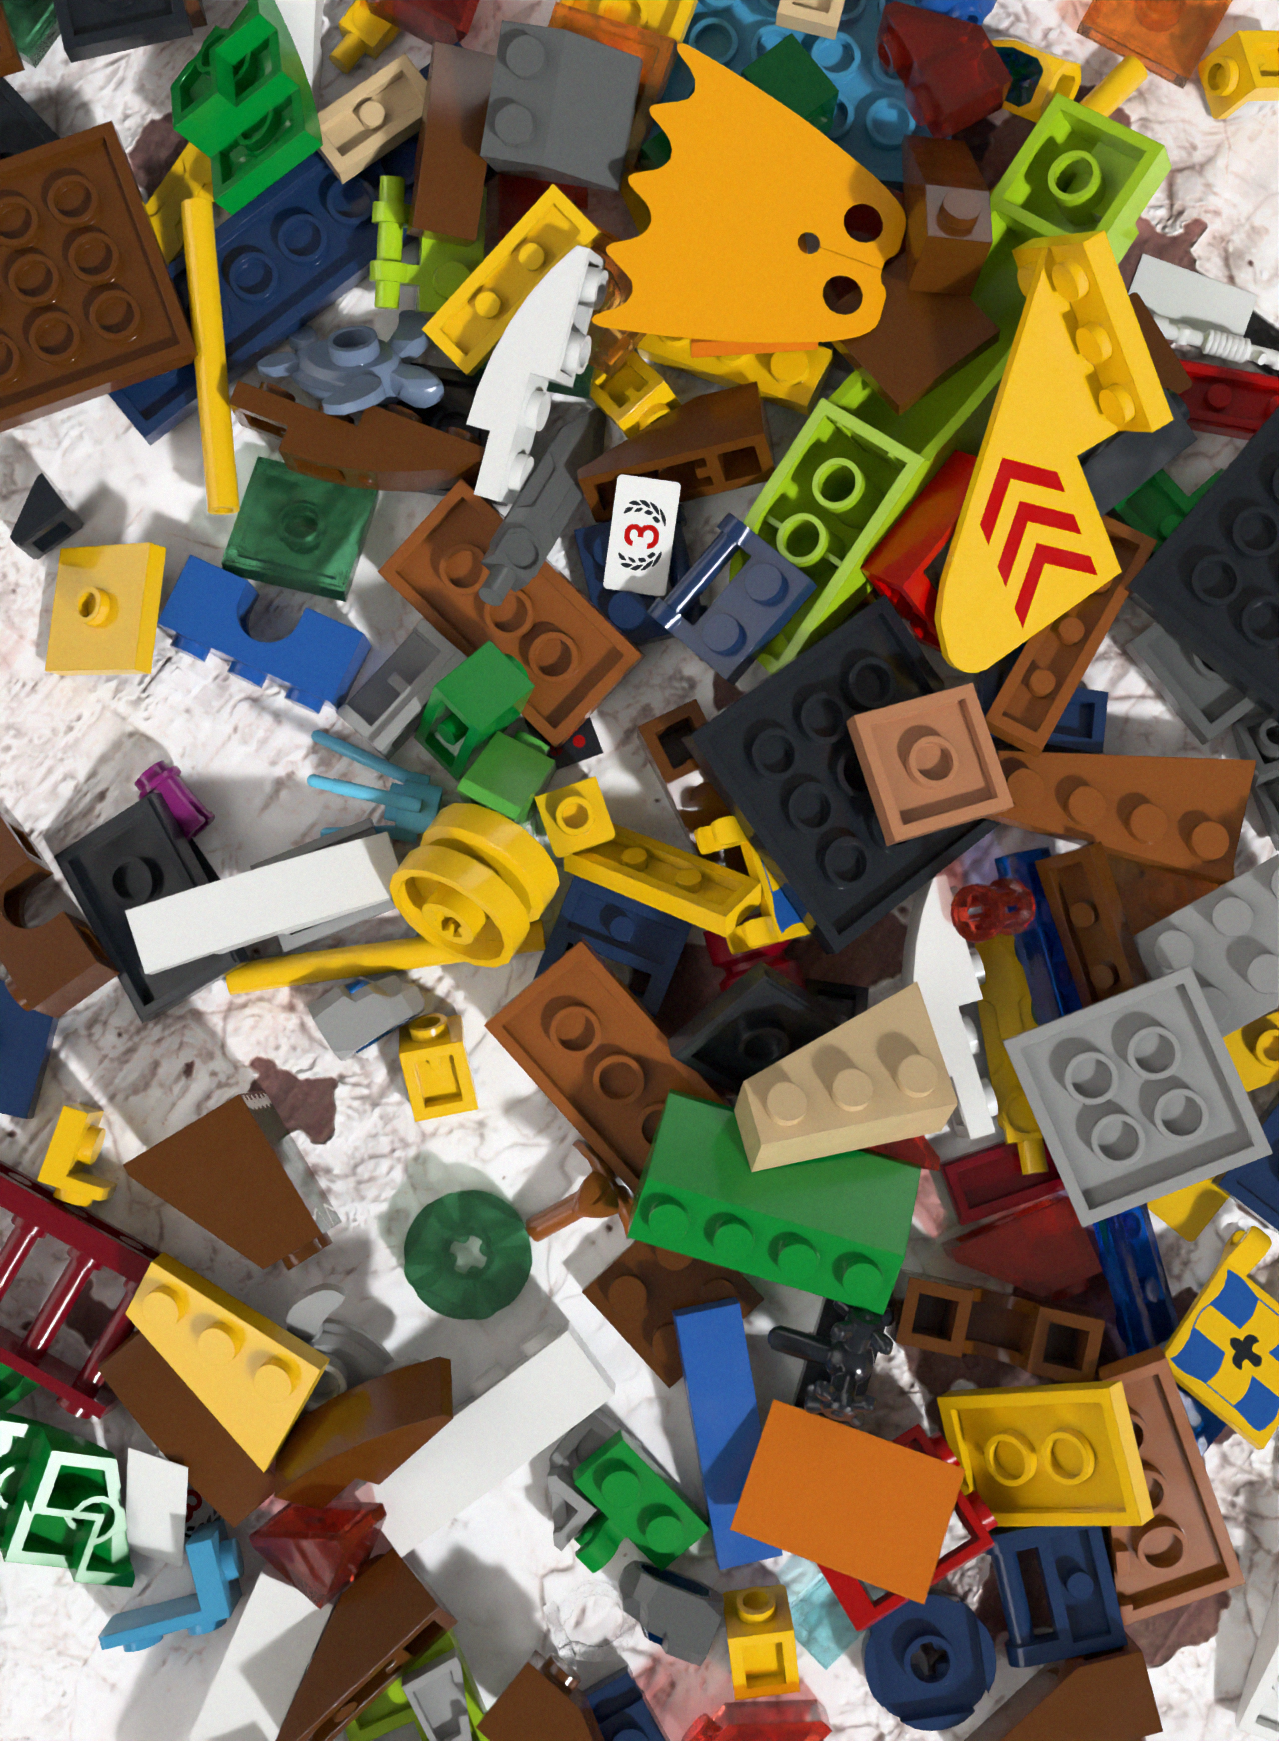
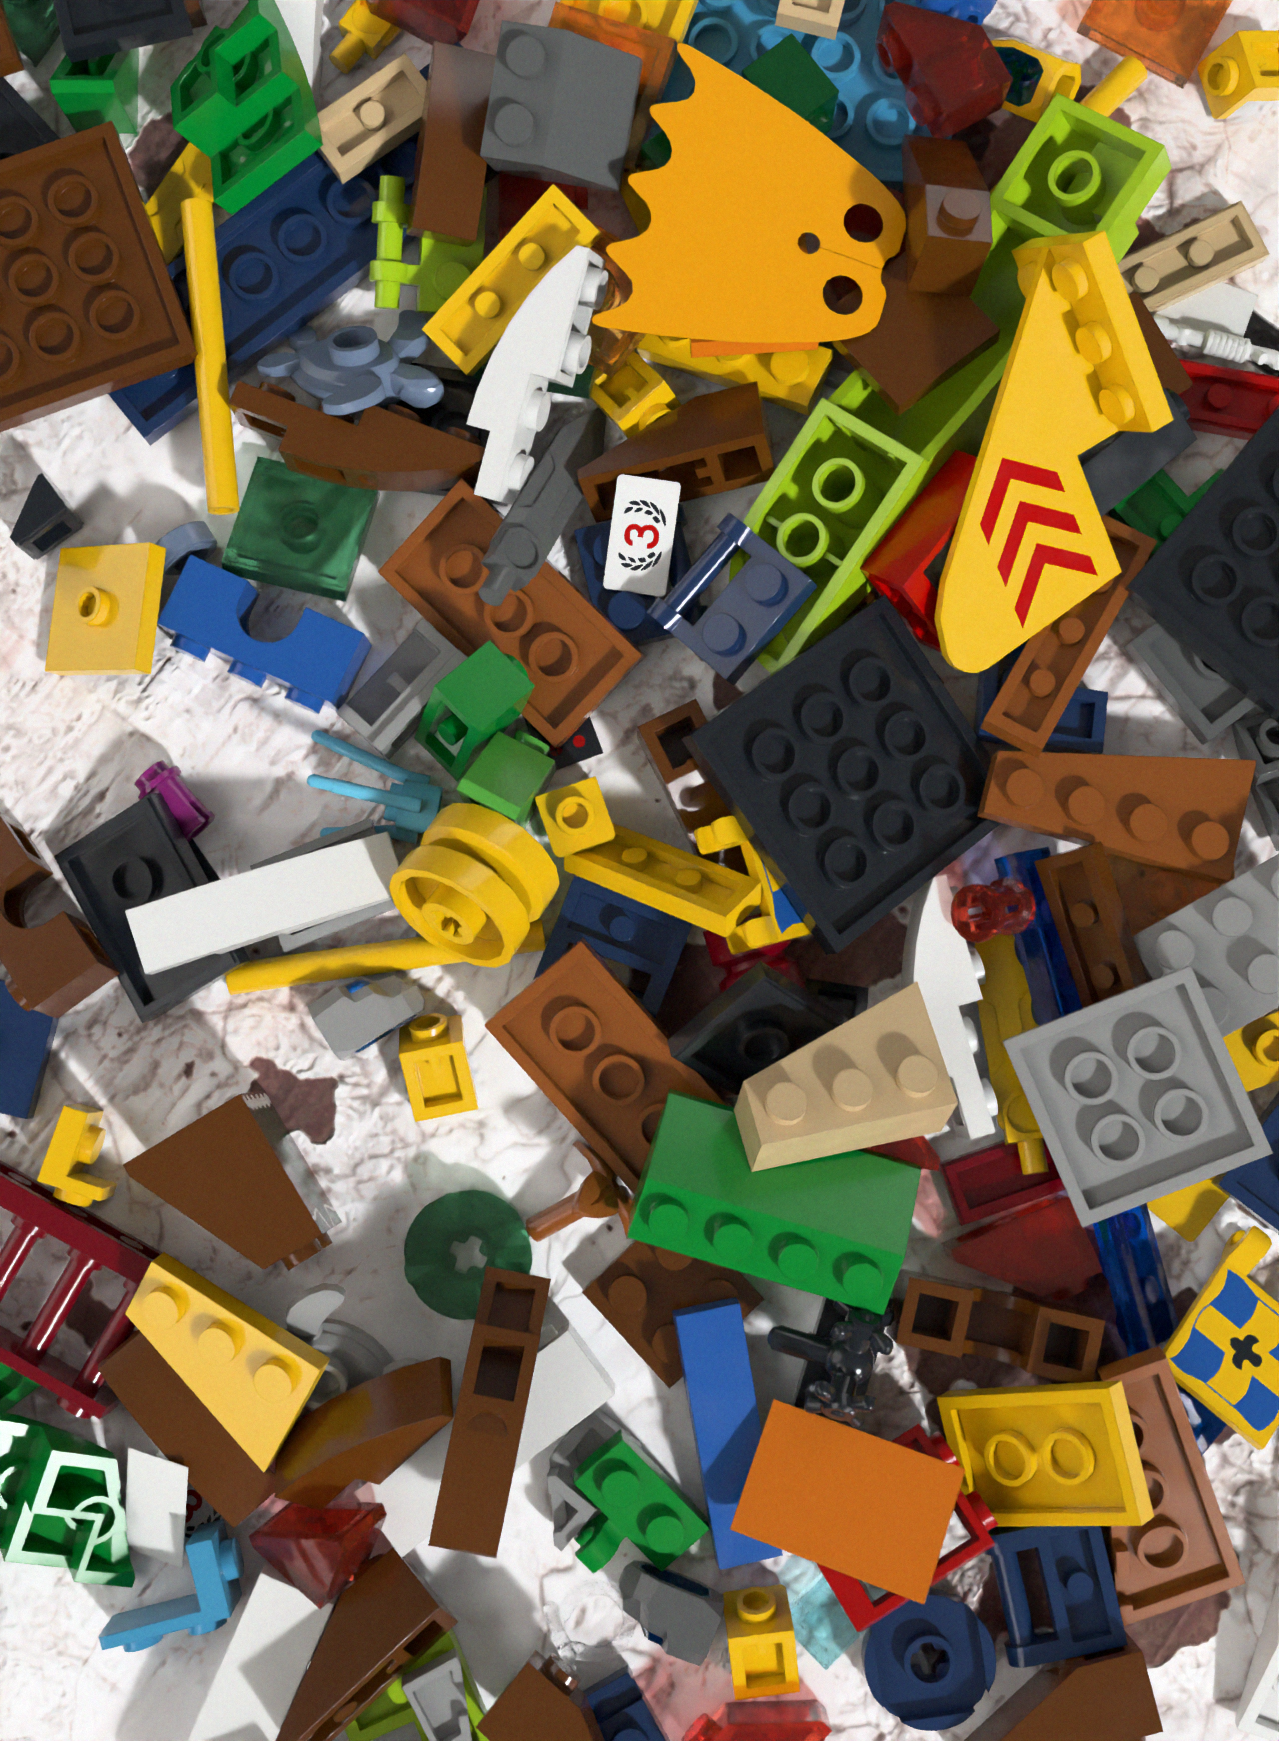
(99, 91): none -> green slope
(184, 540): none -> sand blue tile
(490, 1413): none -> reddish brown slope
(929, 763): nougat plate -> none
(1193, 258): none -> tan tile

